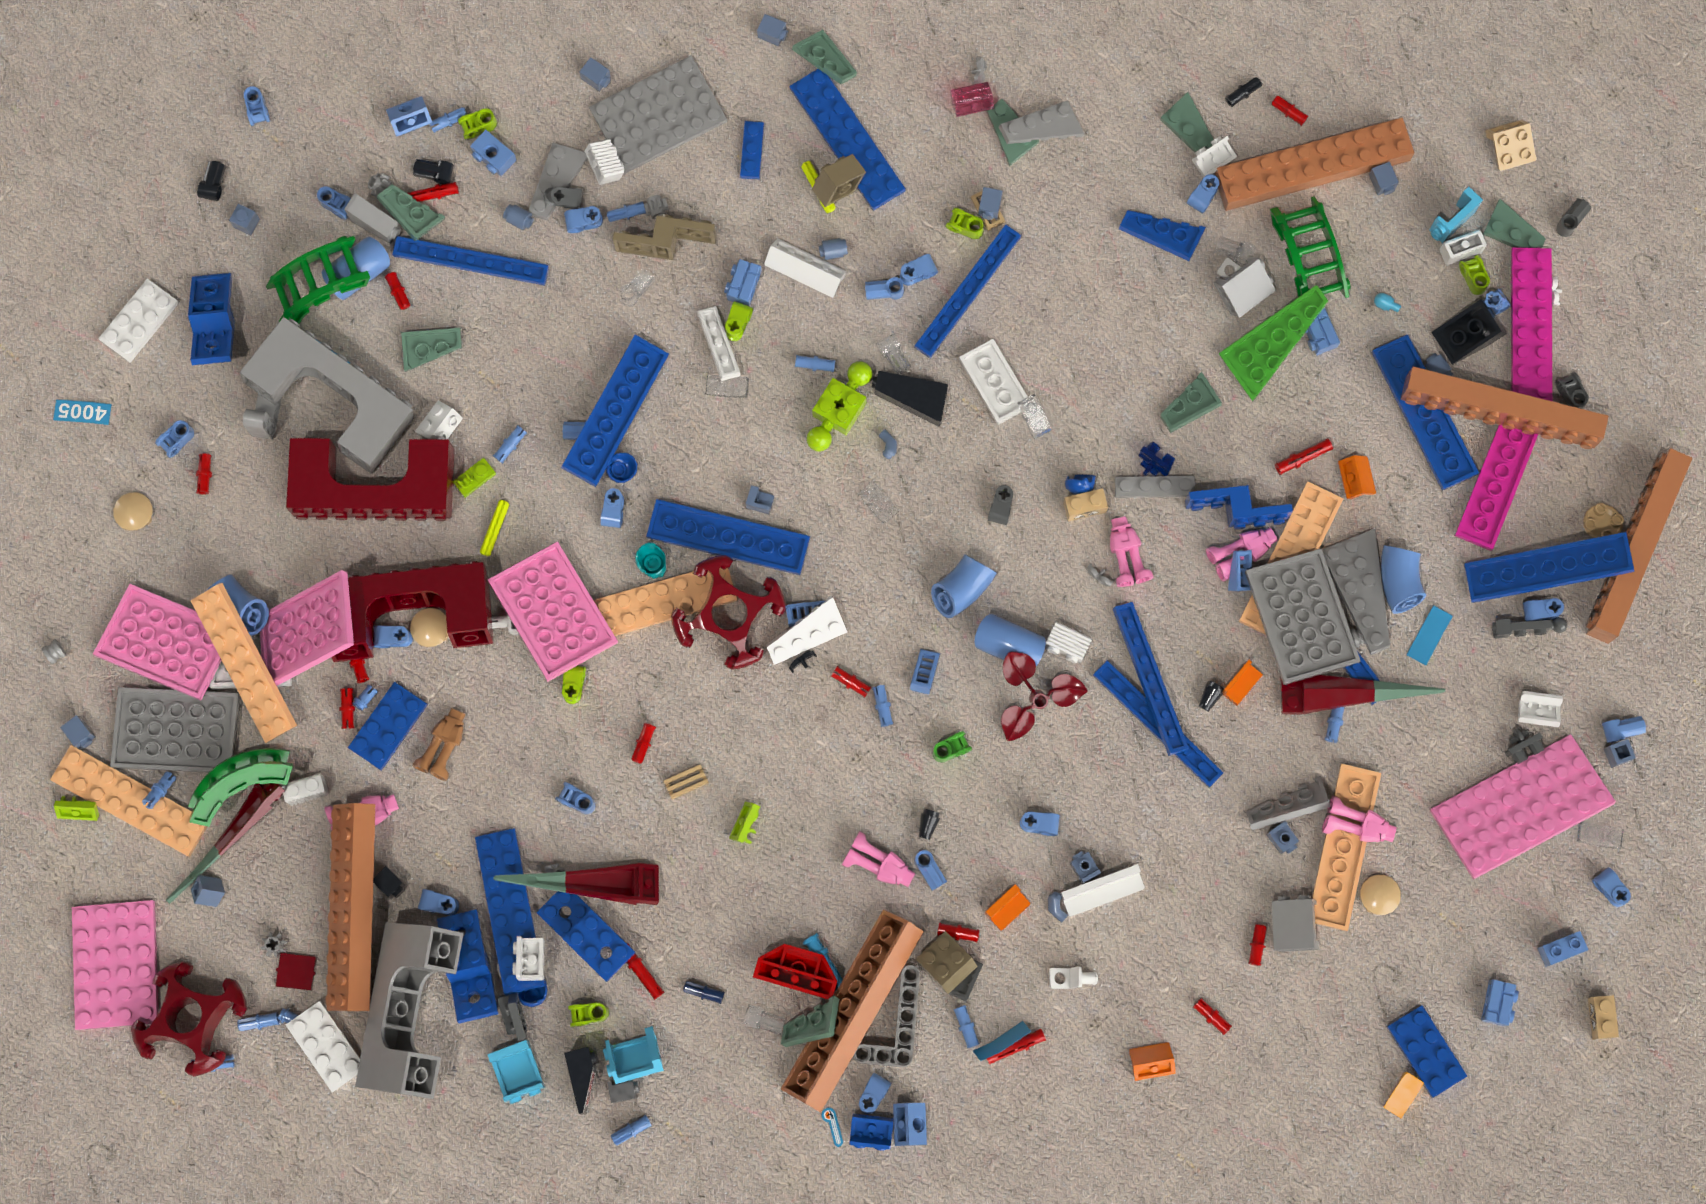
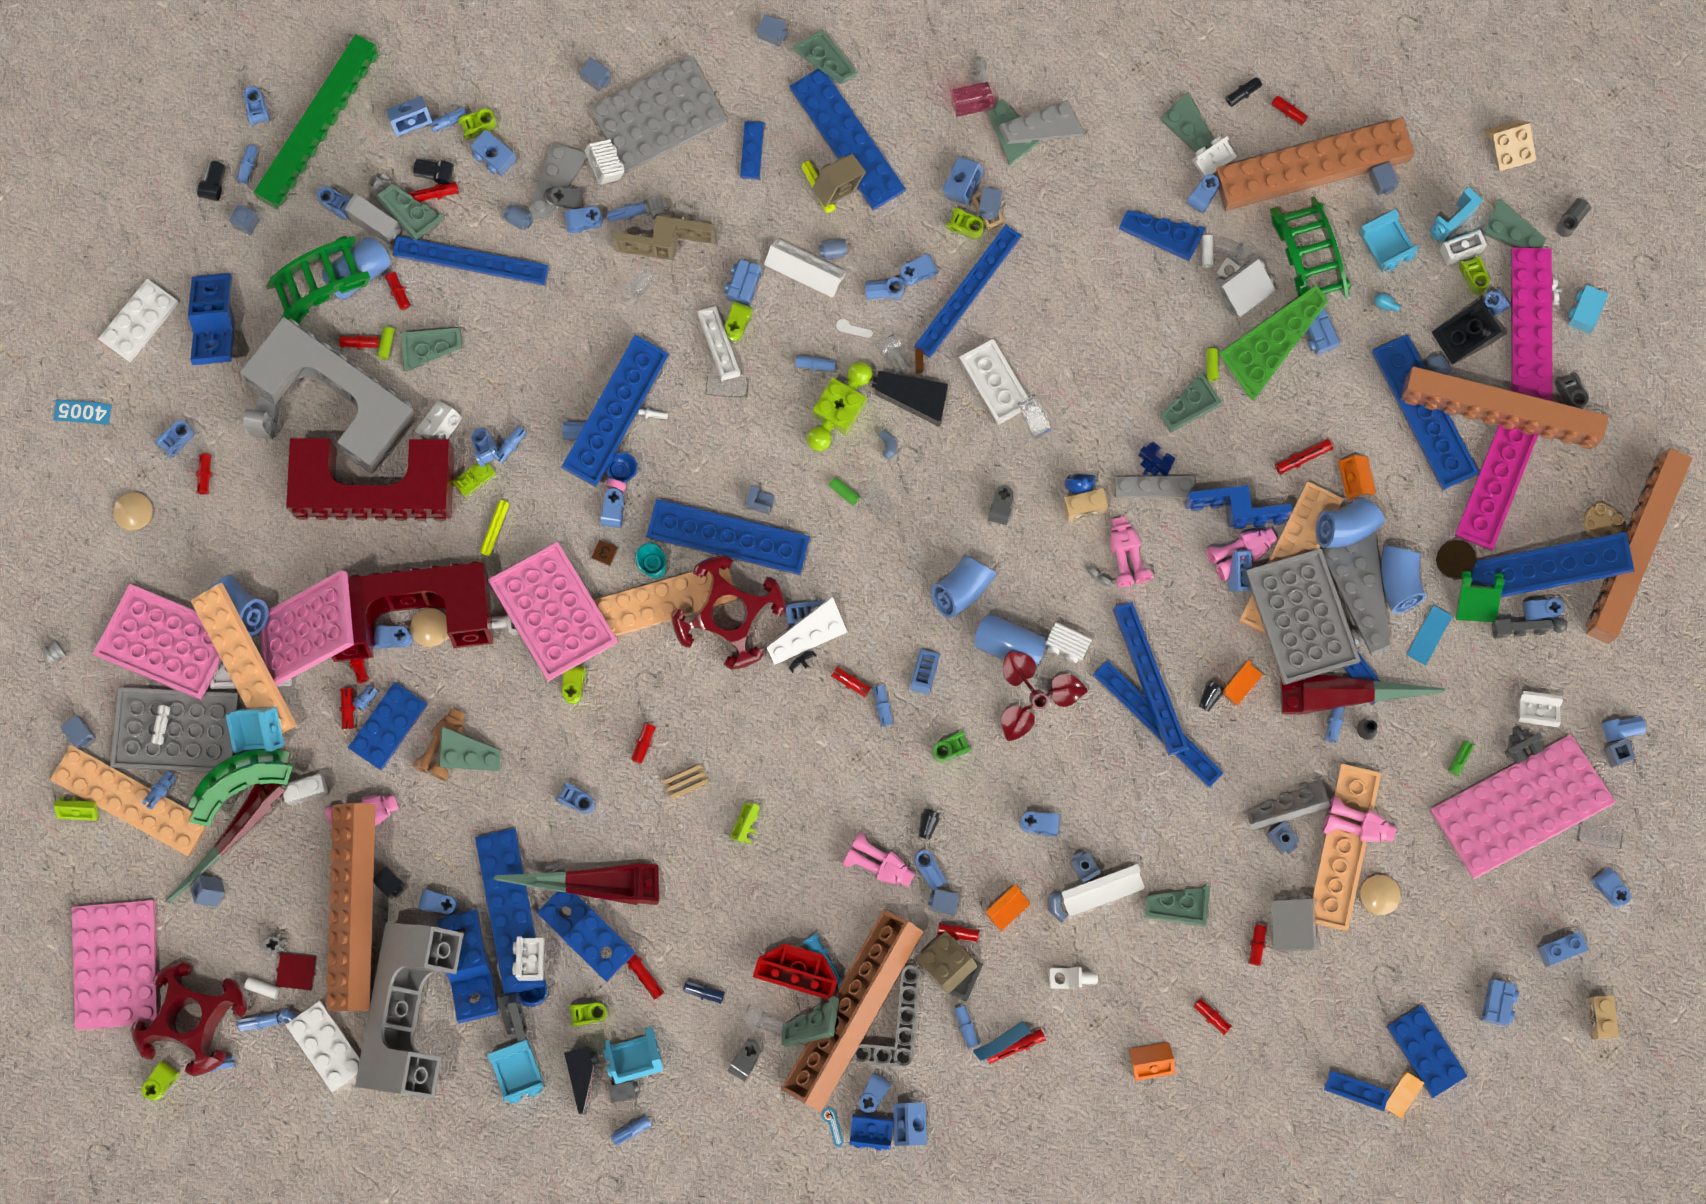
(160, 724): none -> white axle
(161, 1079): none -> lime piece
(247, 164): none -> medium blue axle
(255, 729): none -> medium azure panel
(262, 988): none -> white hinge
(316, 122): none -> green brick
(359, 341): none -> red axle
(385, 343): none -> lime axle
(466, 753): none -> sand green wing
(484, 446): none -> medium blue piece
(604, 553): none -> reddish brown tile
(613, 483): none -> bright pink tile
(651, 413): none -> white piece
(742, 1063): none -> dark grey piece
(844, 326): none -> white sticker
(844, 491): none -> bright green axle
(919, 361): none -> reddish brown tile
(943, 902): none -> sand blue brick
(963, 191): none -> medium blue brick
(1179, 907): none -> sand green wing
(1207, 251): none -> white axle
(1212, 364): none -> lime axle
(1348, 524): none -> medium blue brick
(1356, 1090): none -> blue plate
(1364, 732): none -> black cone
(1388, 241): none -> medium azure panel
(1455, 558): none -> dark brown tile
(1461, 758): none -> bright green piece
(1479, 602): none -> green flag
(1587, 309): none -> medium azure brick

